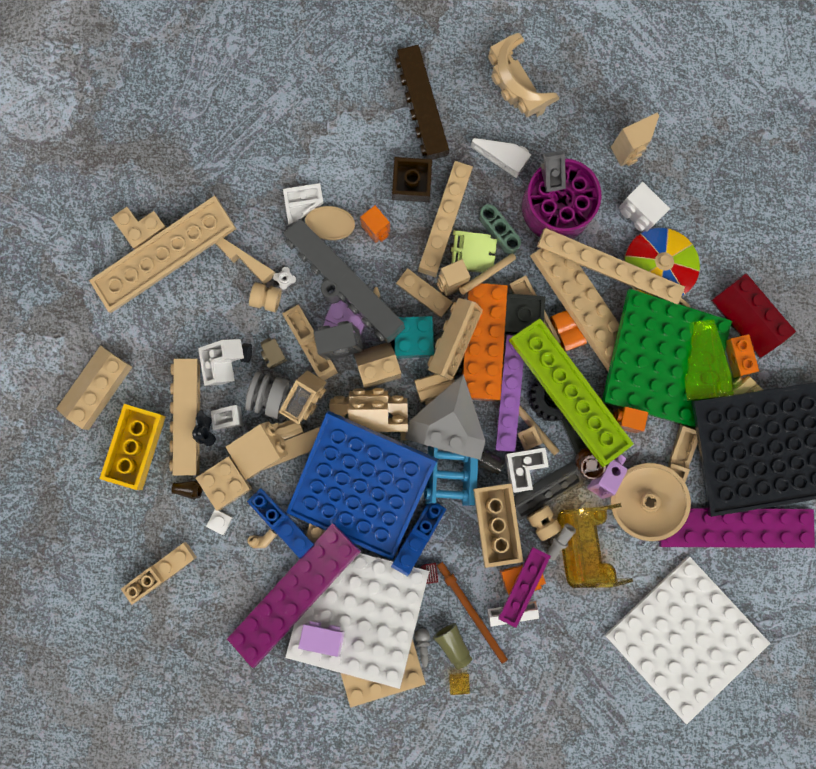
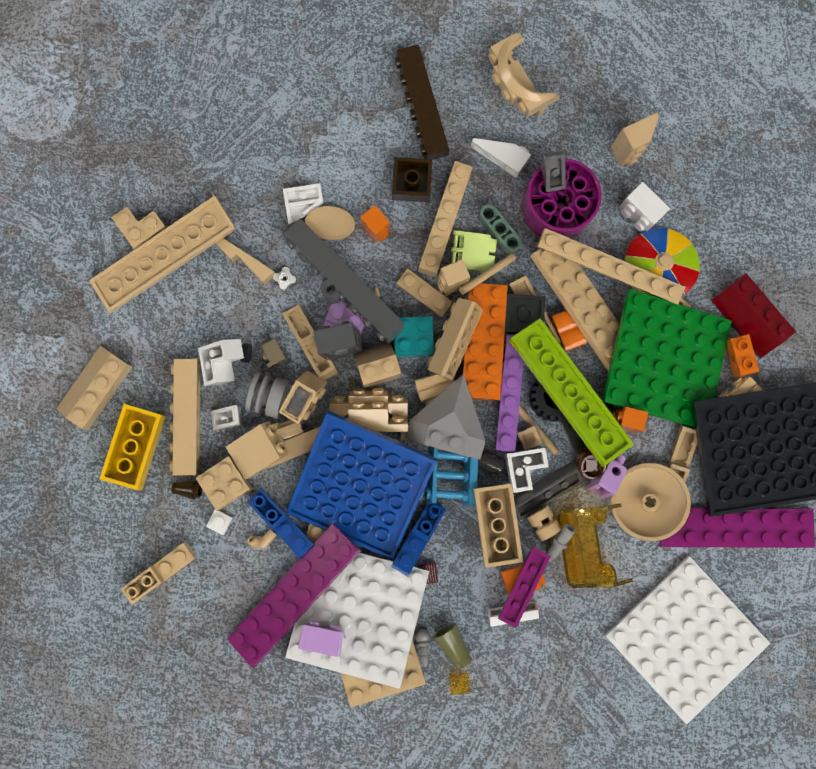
(201, 430): black plate -> none
(265, 297): tan wheel -> none
(450, 580): dark orange bar -> none
(708, 367): clear neon green wedge -> none

